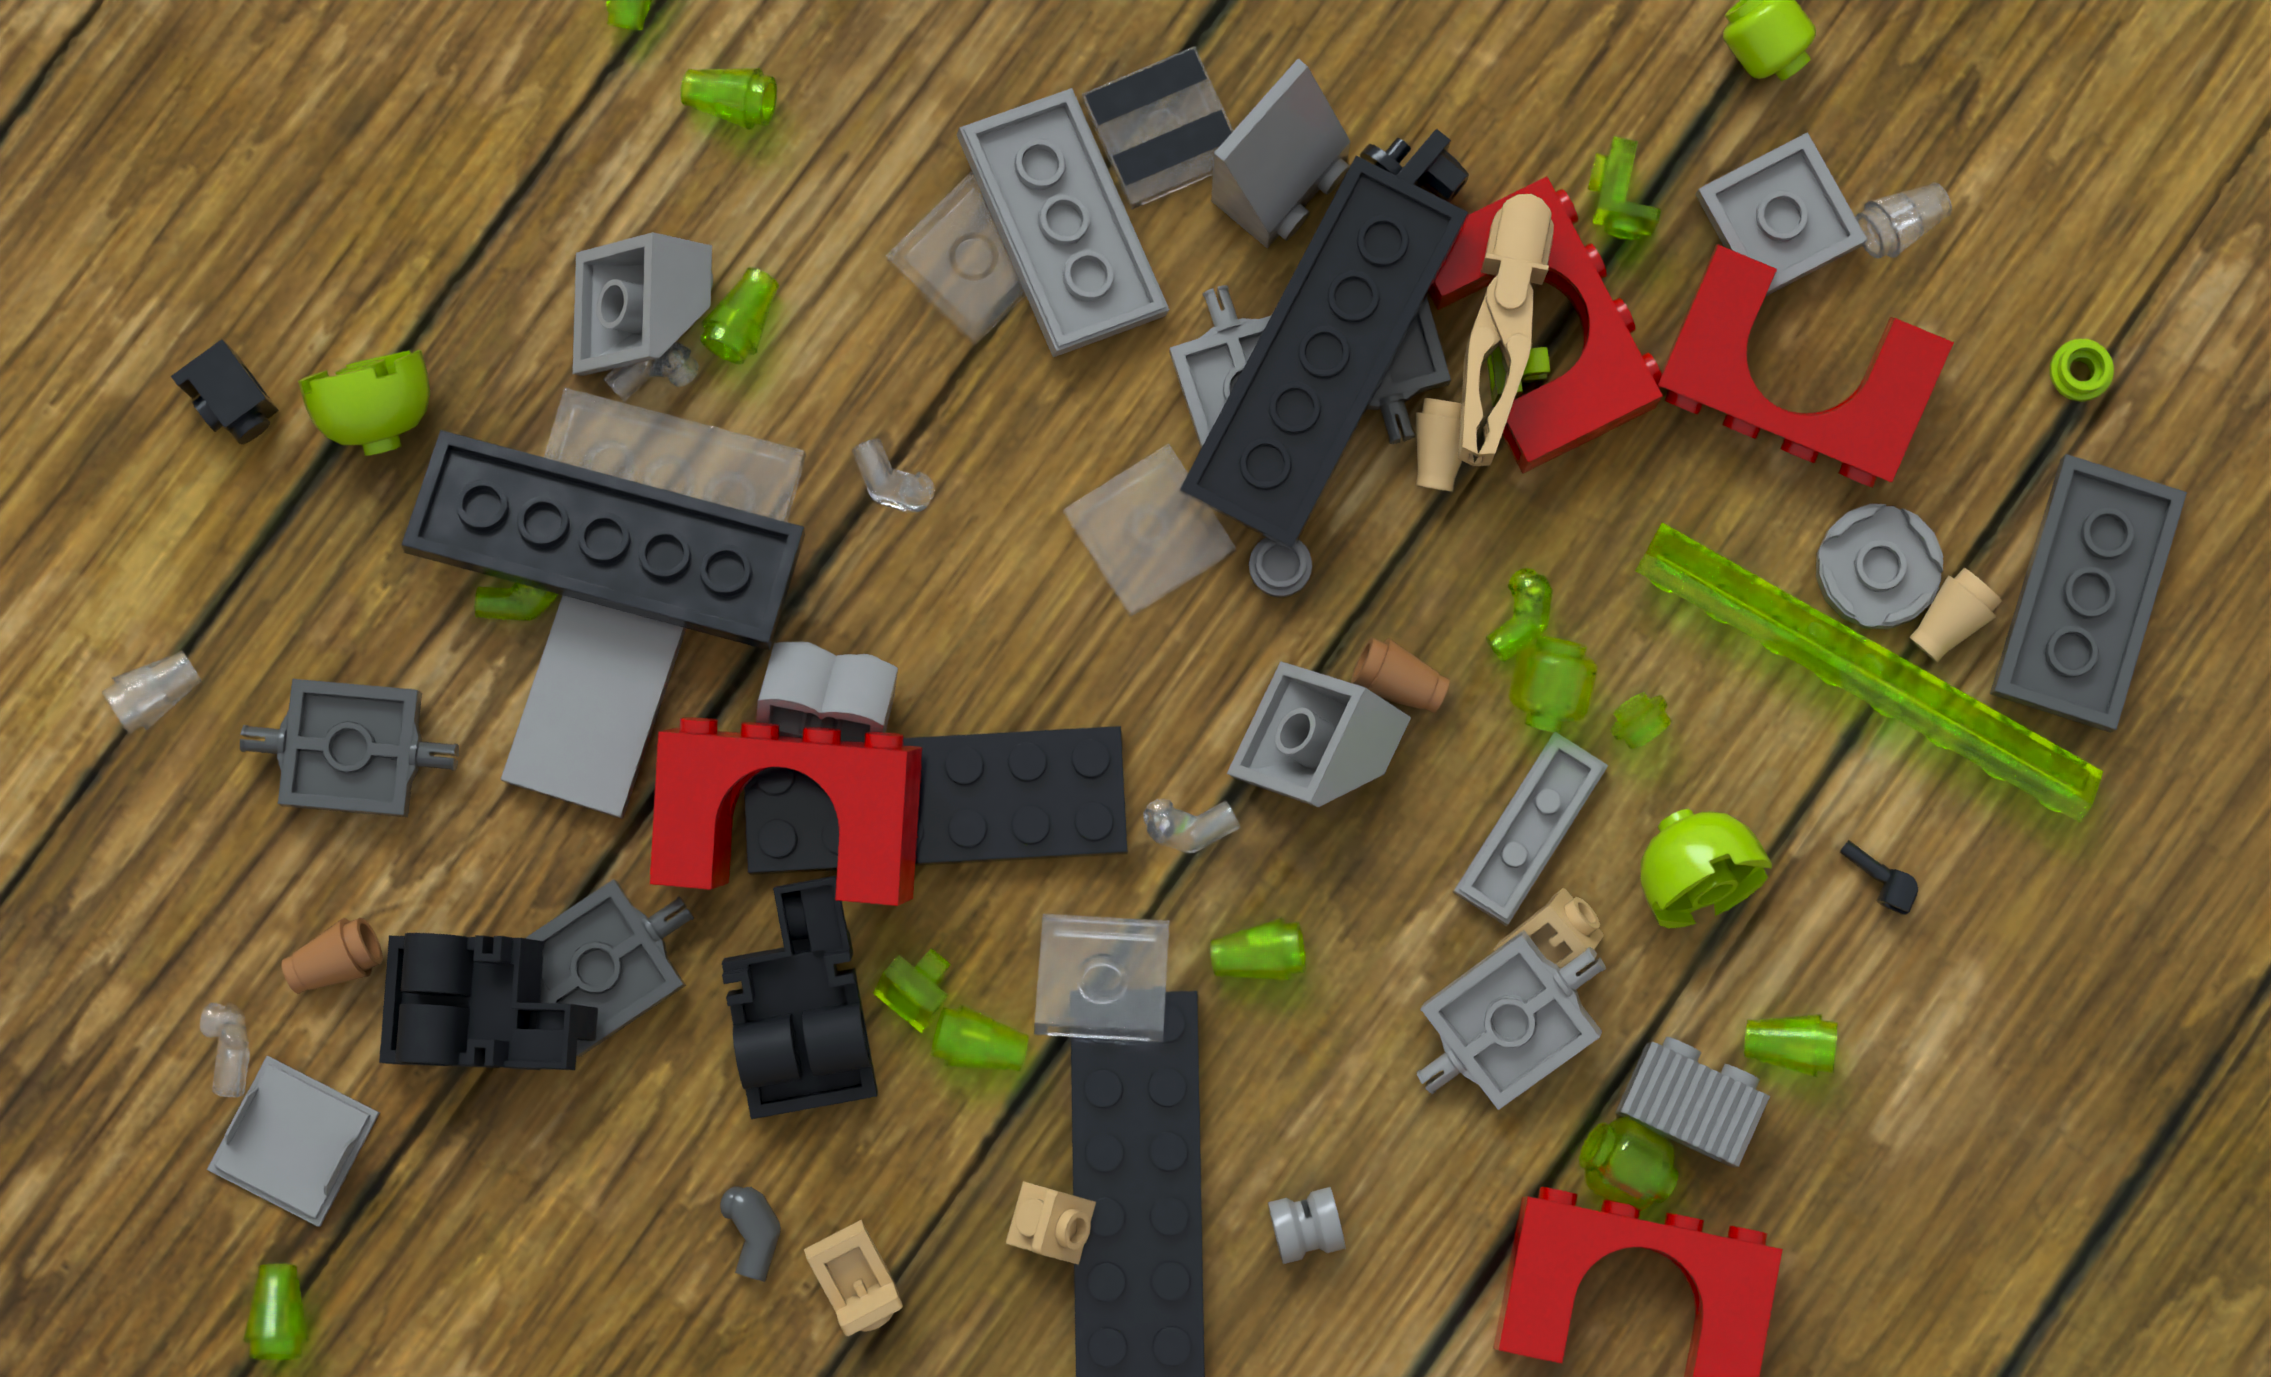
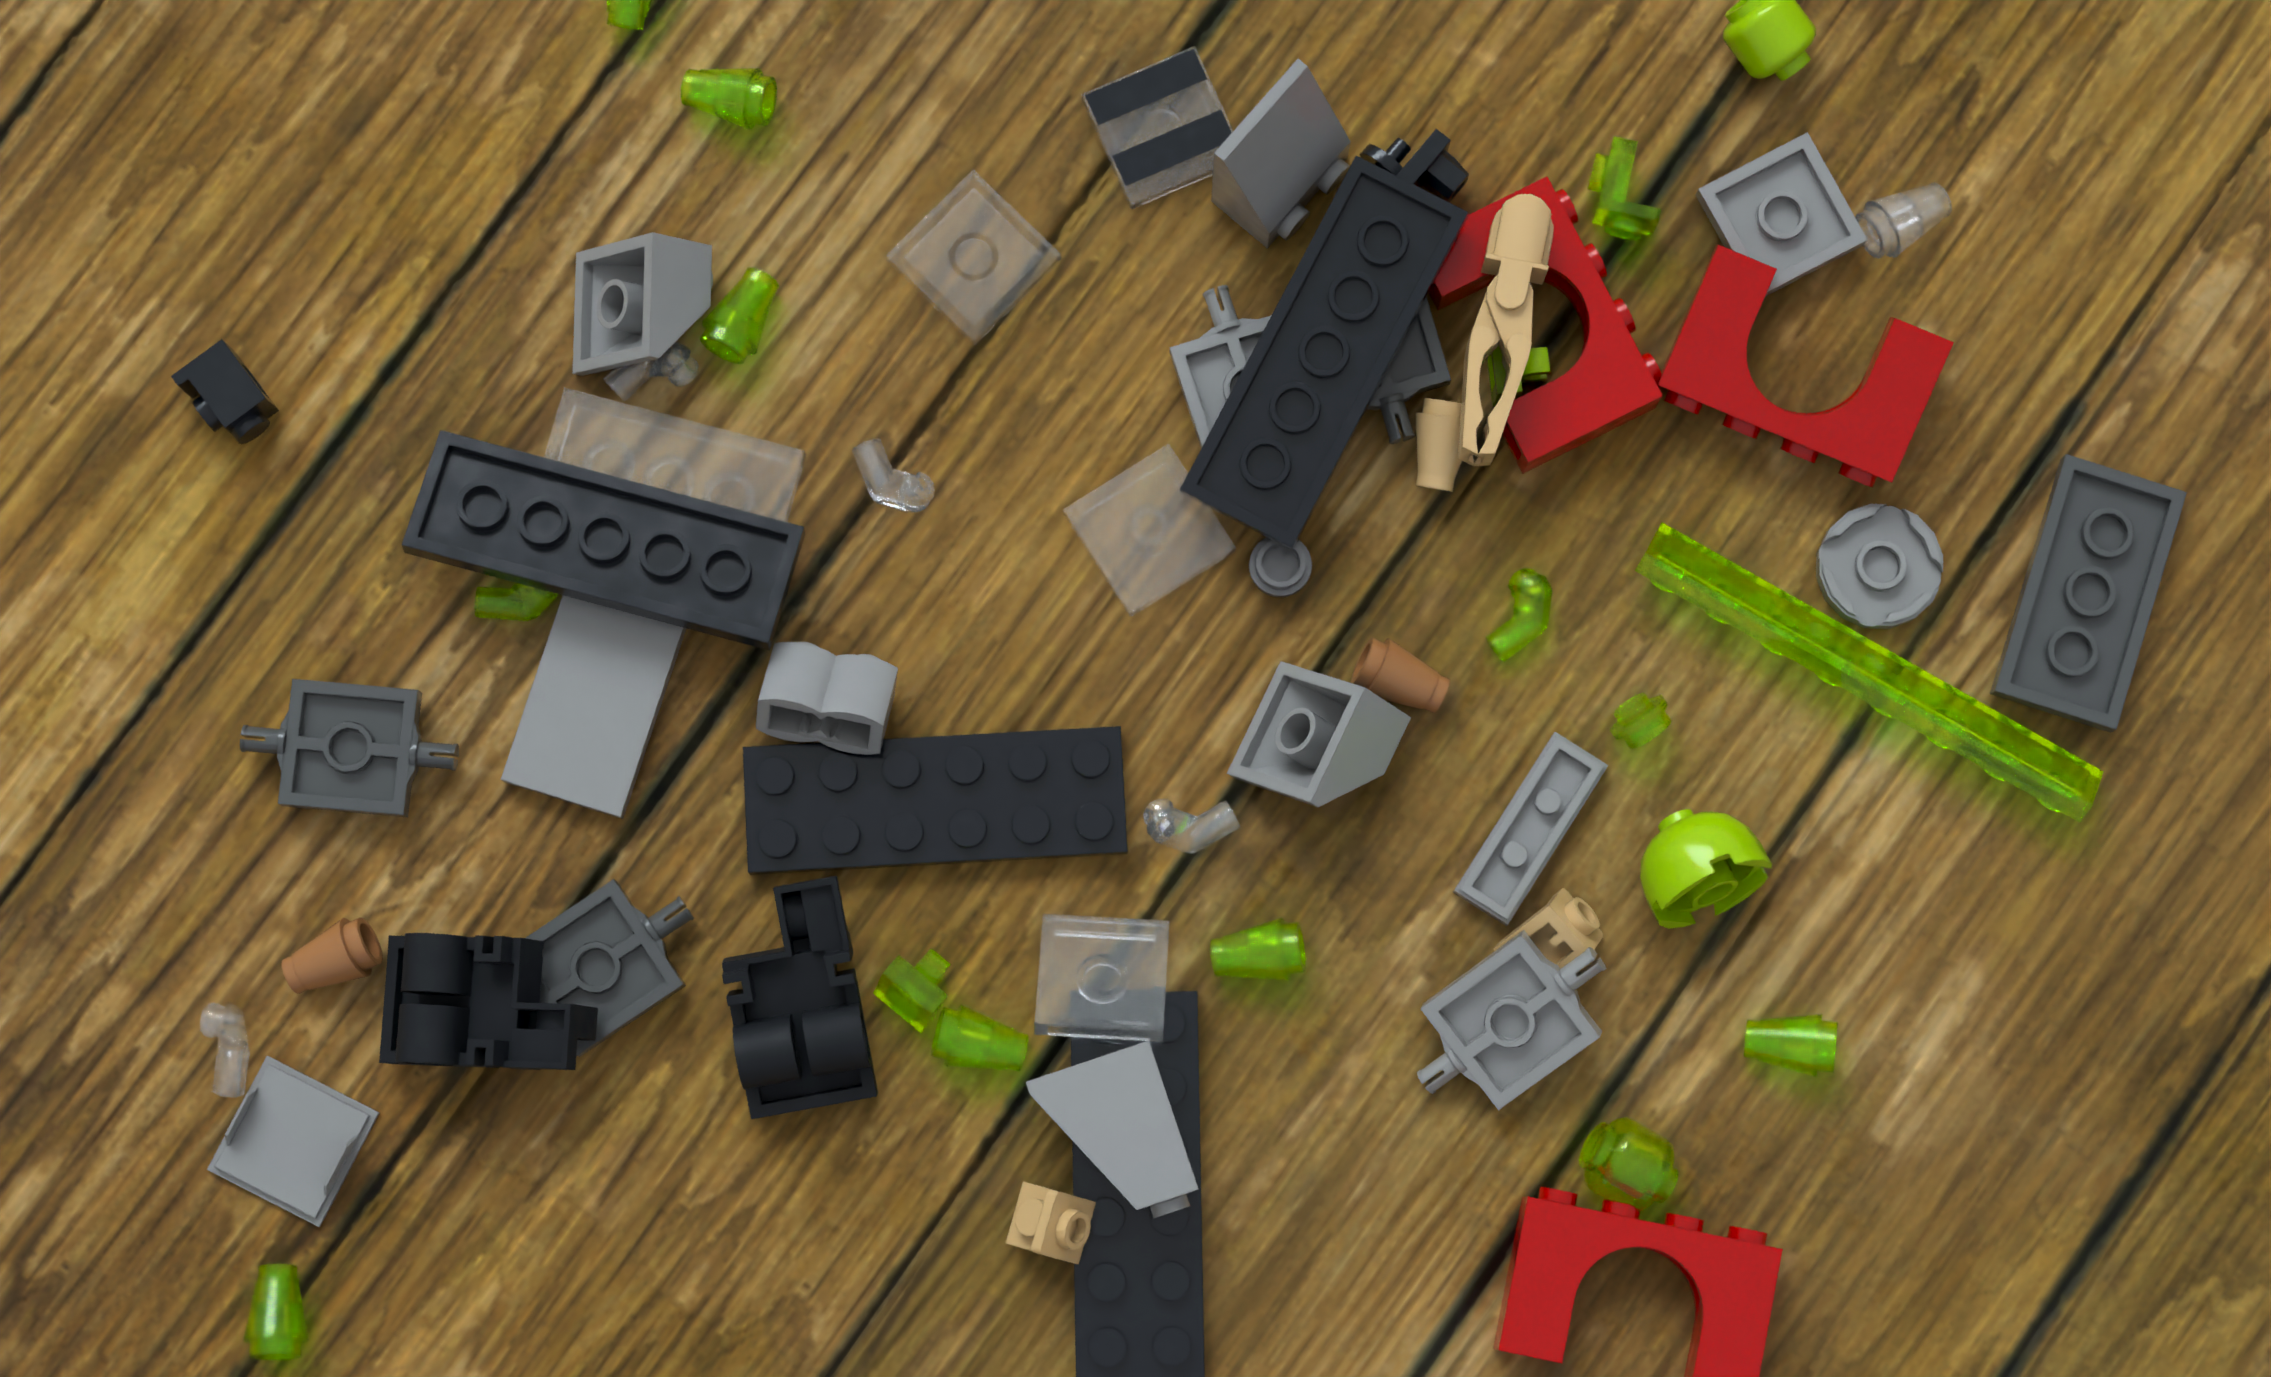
(150, 691): clear cone -> none
(369, 400): lime cylinder -> none
(757, 1226): dark grey arm -> none
(854, 1279): tan bracket -> none
(868, 782): red arch -> none
(1062, 222): light grey tile -> none
(1123, 1124): none -> light grey slope
(1306, 1225): light grey wheel -> none
(1553, 682): clear neon green head -> none
(1692, 1102): light grey brick -> none
(1898, 888): black hand -> none
(1955, 614): tan cone -> none
(2092, 355): lime plate -> none

